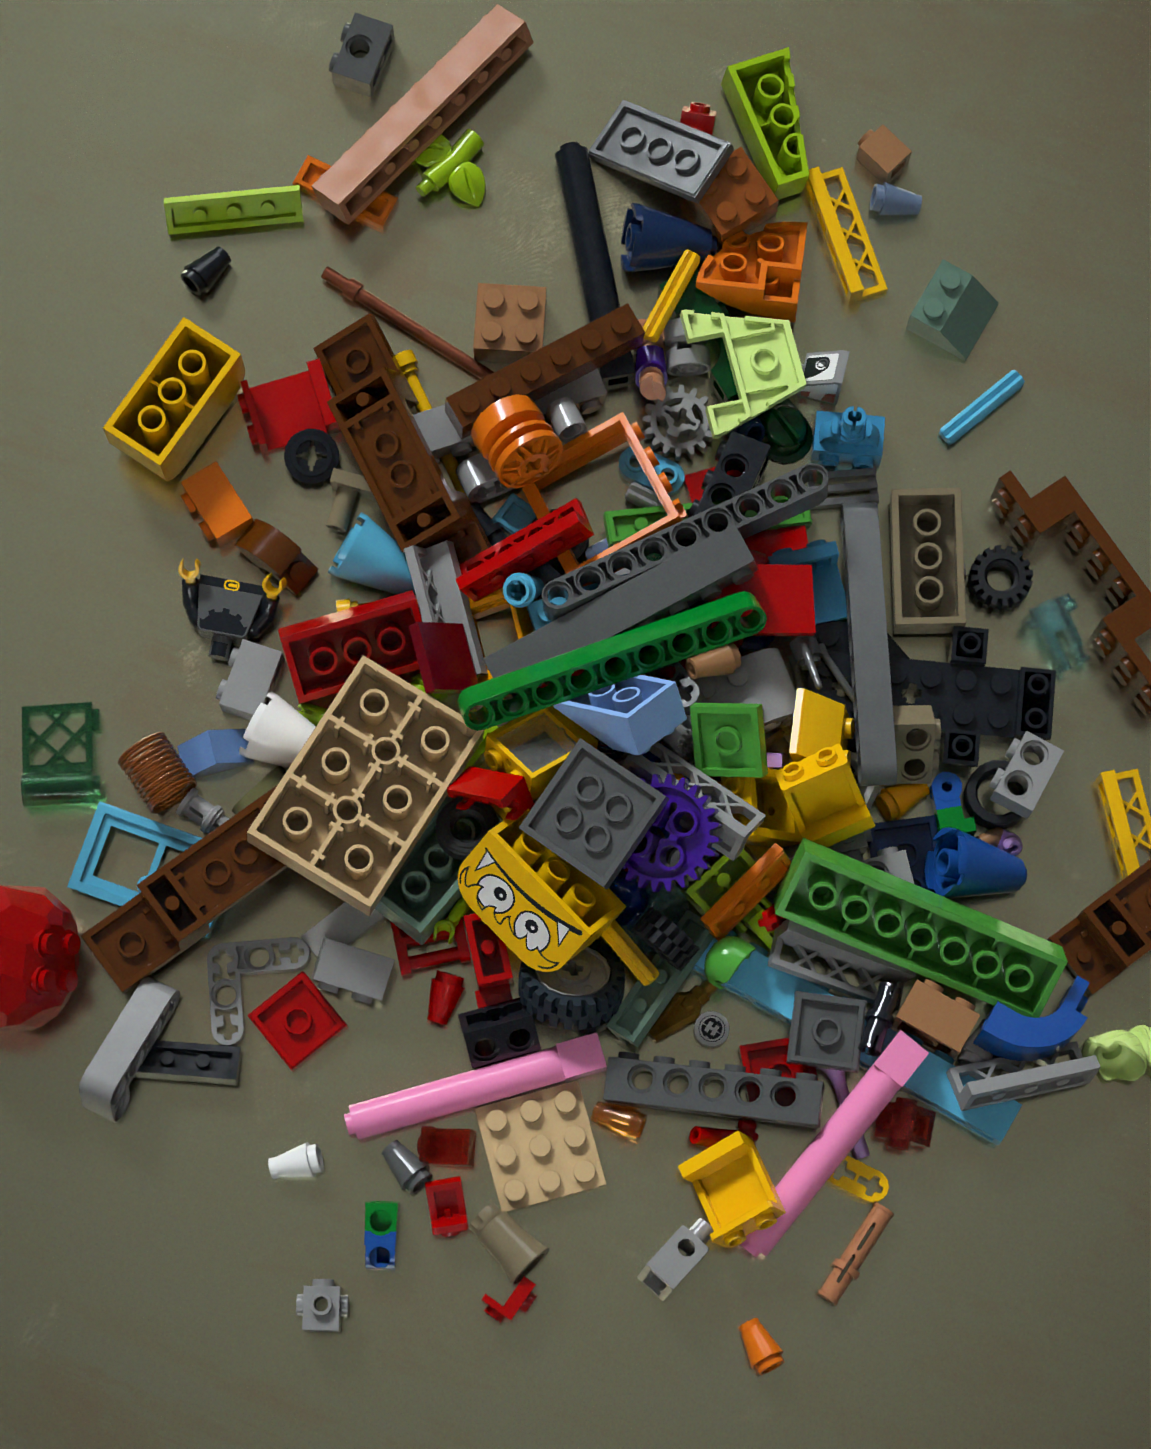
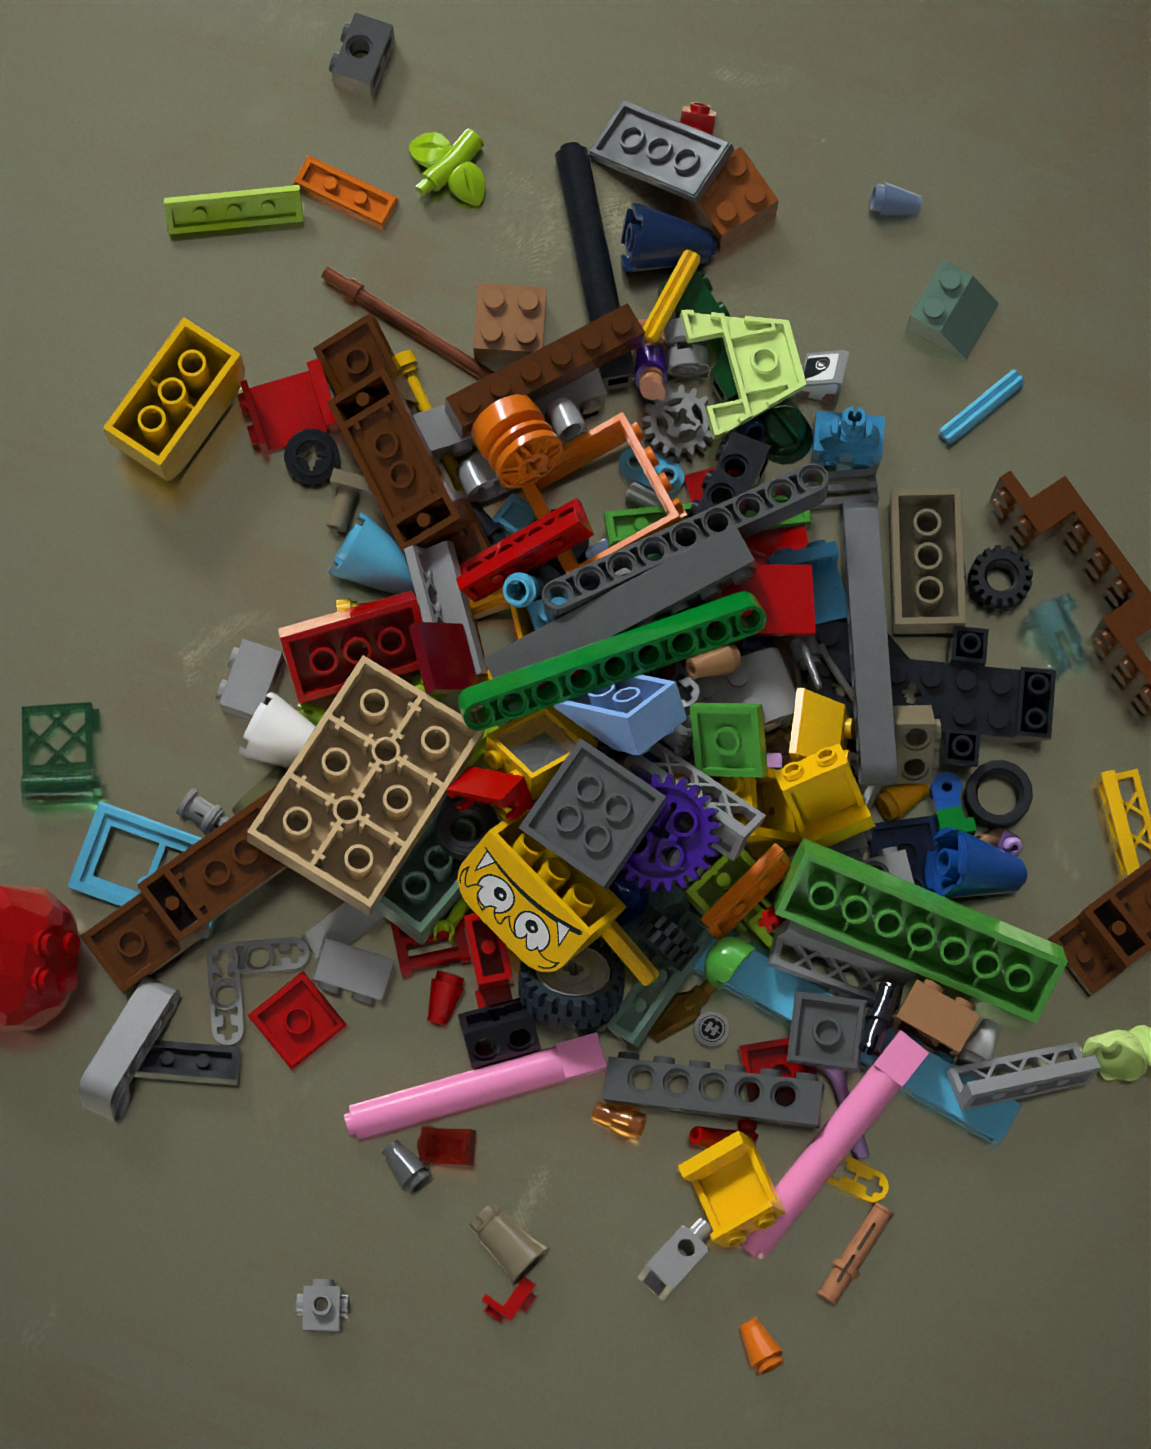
(159, 782): dark orange piece -> none
(204, 271): black cone -> none
(214, 752): medium blue slope -> none
(217, 504): orange brick -> none
(228, 608): torso -> none
(277, 554): reddish brown brick -> none
(297, 1163): white cone -> none
(381, 1234): leg -> none
(422, 114): nougat brick -> none
(446, 1206): red bracket -> none
(540, 1147): tan plate -> none
(758, 271): orange brick -> none
(768, 118): lime wedge -> none
(837, 237): yellow fence -> none
(883, 153): medium nougat brick -> none
(898, 1122): clear red brick -> none
(1030, 1038): blue arch -> none
(1031, 777): light grey brick -> none

